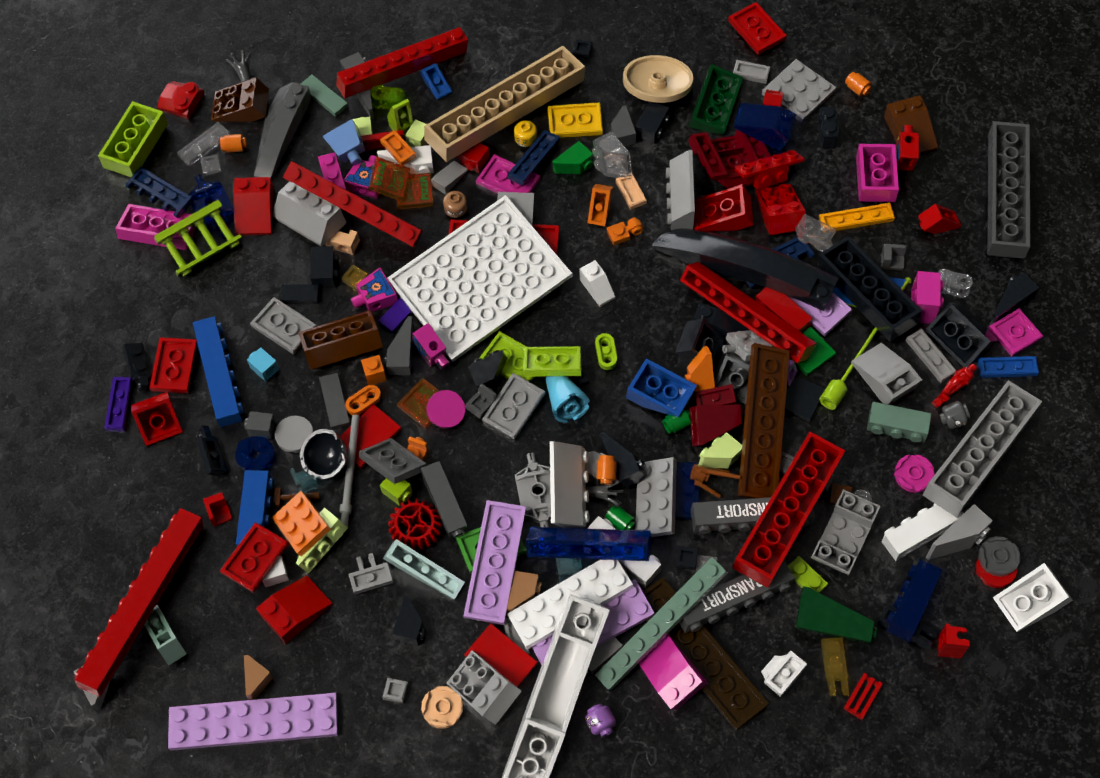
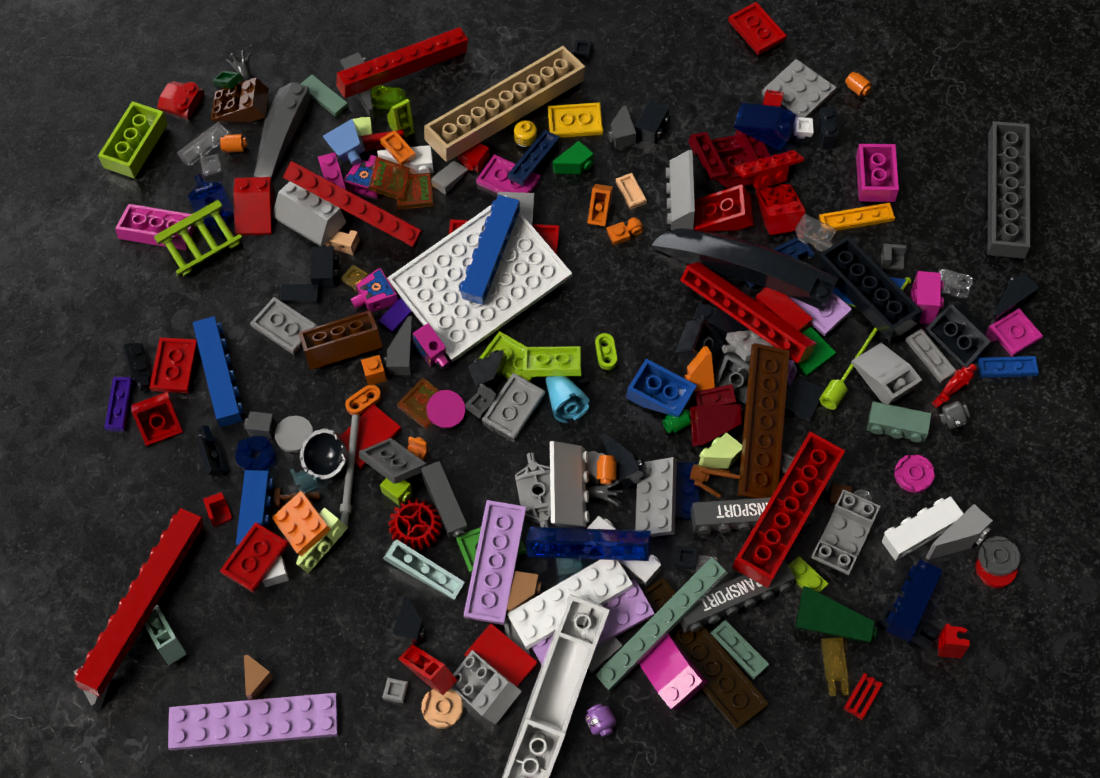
(160, 191): dark blue hinge -> none
(227, 79): none -> dark green tile
(262, 364): medium azure brick -> none
(293, 608): red slope -> none
(334, 401): dark grey tile -> none
(370, 577): light grey hinge -> none
(415, 134): yellowish green brick -> none
(428, 669): none -> red slope
(436, 81): blue slope -> none
(455, 204): medium nougat head -> none
(490, 249): none -> blue brick
(596, 283): white slope -> none
(611, 157): clear slope -> none
(620, 518): green brick -> none
(657, 78): tan dish -> none
(715, 100): dark green slope -> none
(739, 650): none -> sand green plate
(752, 71): light grey tile -> none
(782, 672): white slope -> none
(803, 127): none -> white tile
(907, 149): red torso -> none
(913, 113): reddish brown slope -> none
(939, 219): red slope -> none
(982, 449): light grey brick -> none
(1032, 598): white slope -> none

